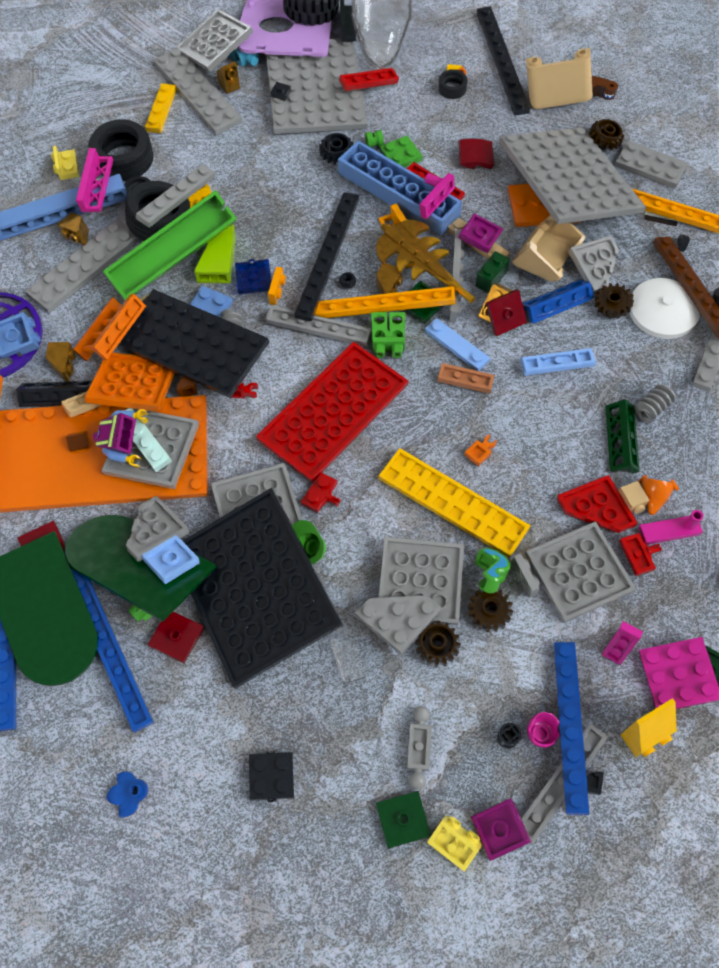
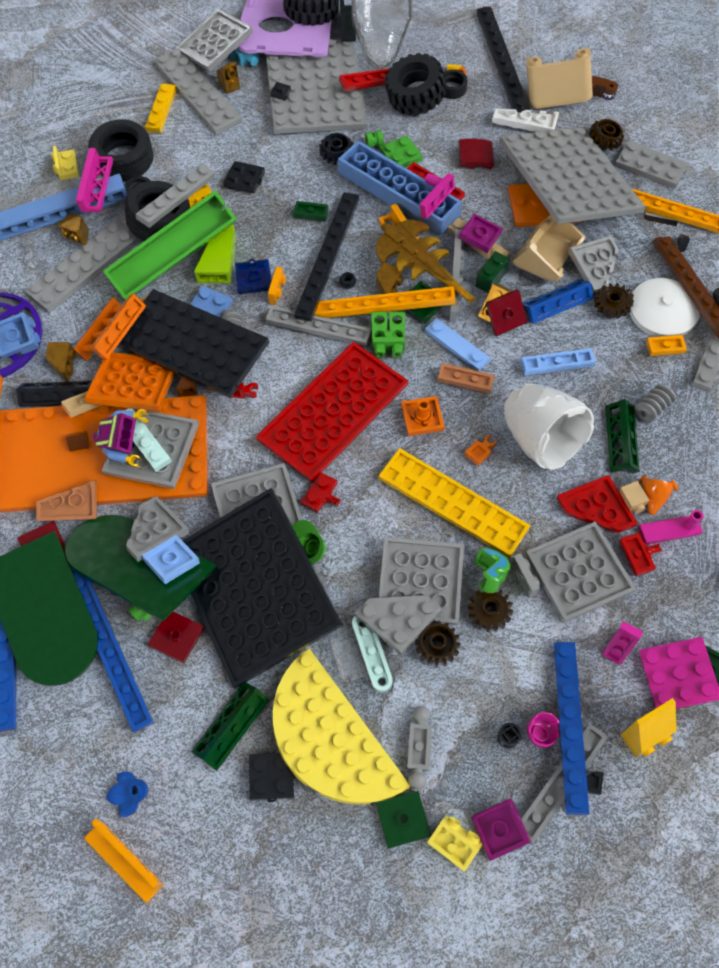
(69, 505): none -> nougat wing
(123, 861): none -> light orange fence
(232, 726): none -> dark green fence
(244, 177): none -> black plate
(311, 211): none -> dark green plate
(327, 739): none -> light yellow plate
(372, 656): none -> light aqua plate
(412, 70): none -> black tyre
(421, 410): none -> orange plate
(526, 120): none -> white wing
(548, 424): none -> white piece
(666, 345): none -> light orange plate

